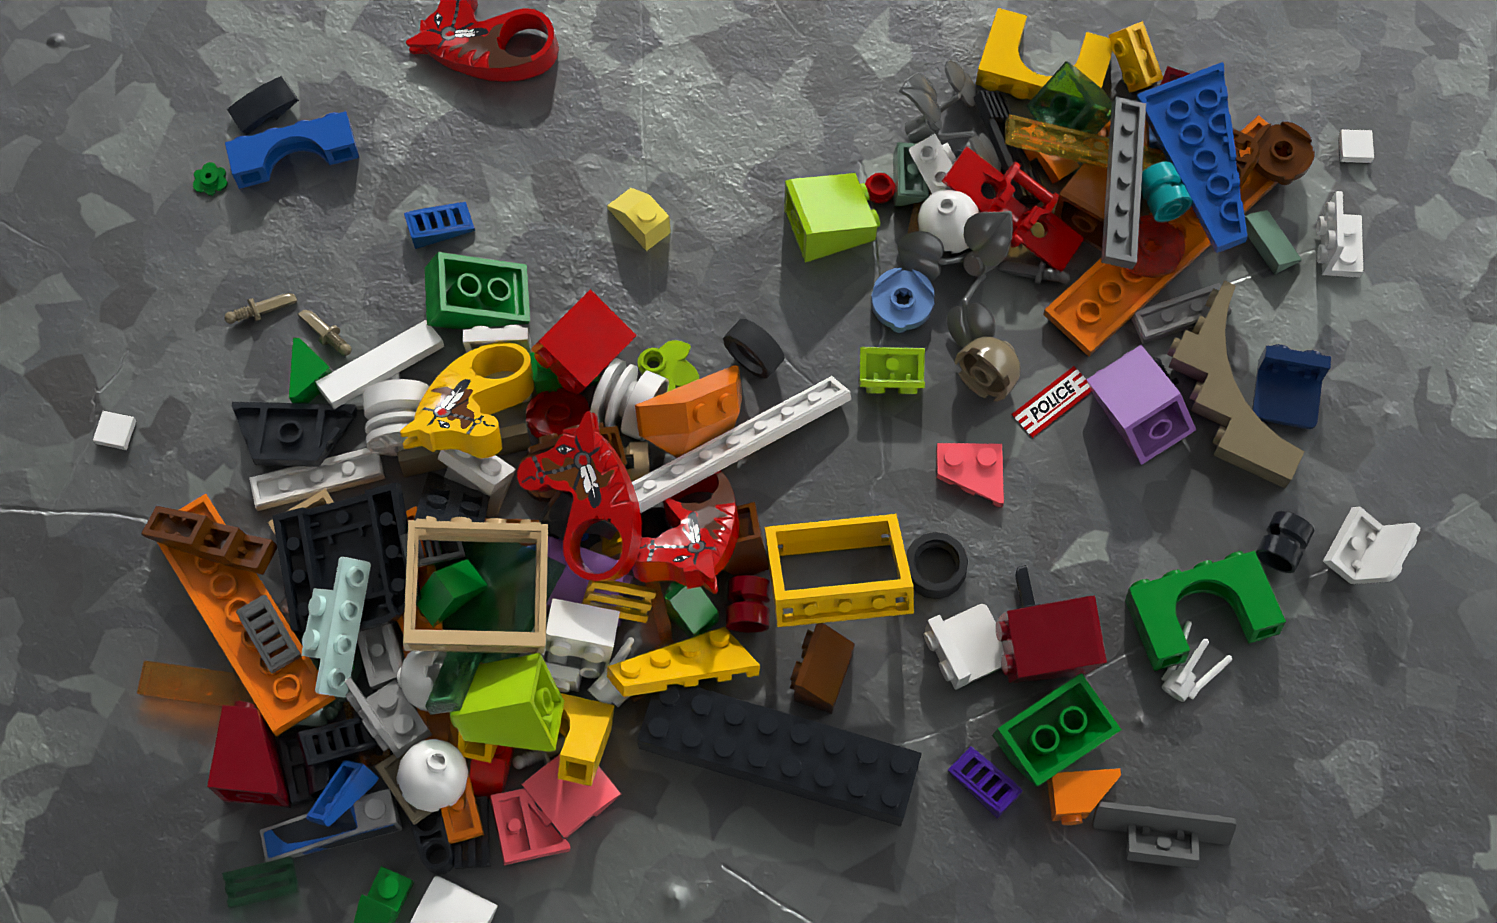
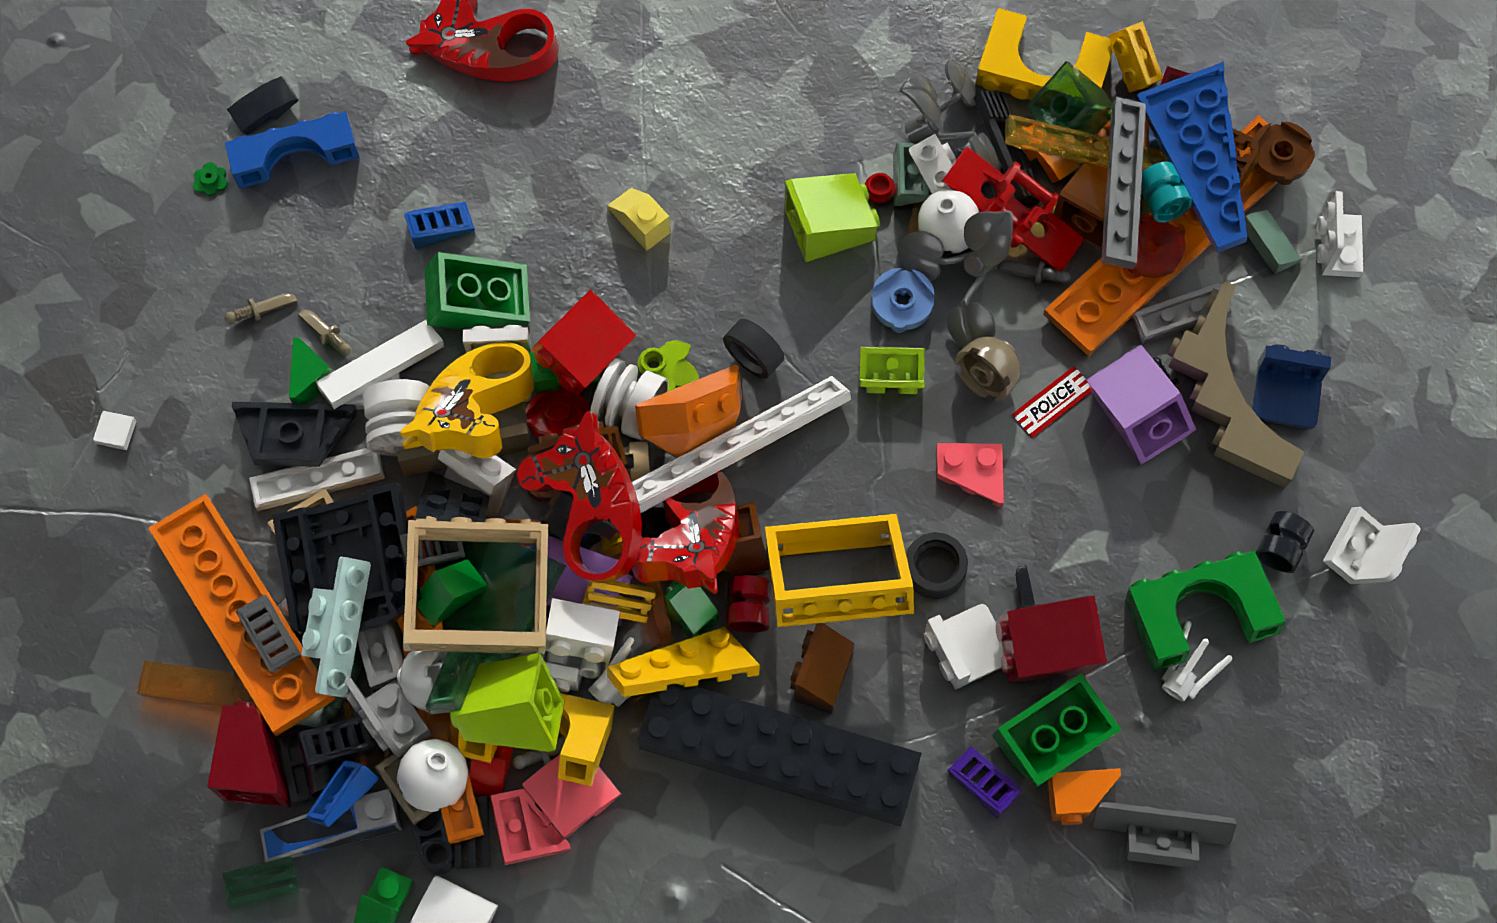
(209, 540): reddish brown slope -> none
(1356, 146): white tile -> none

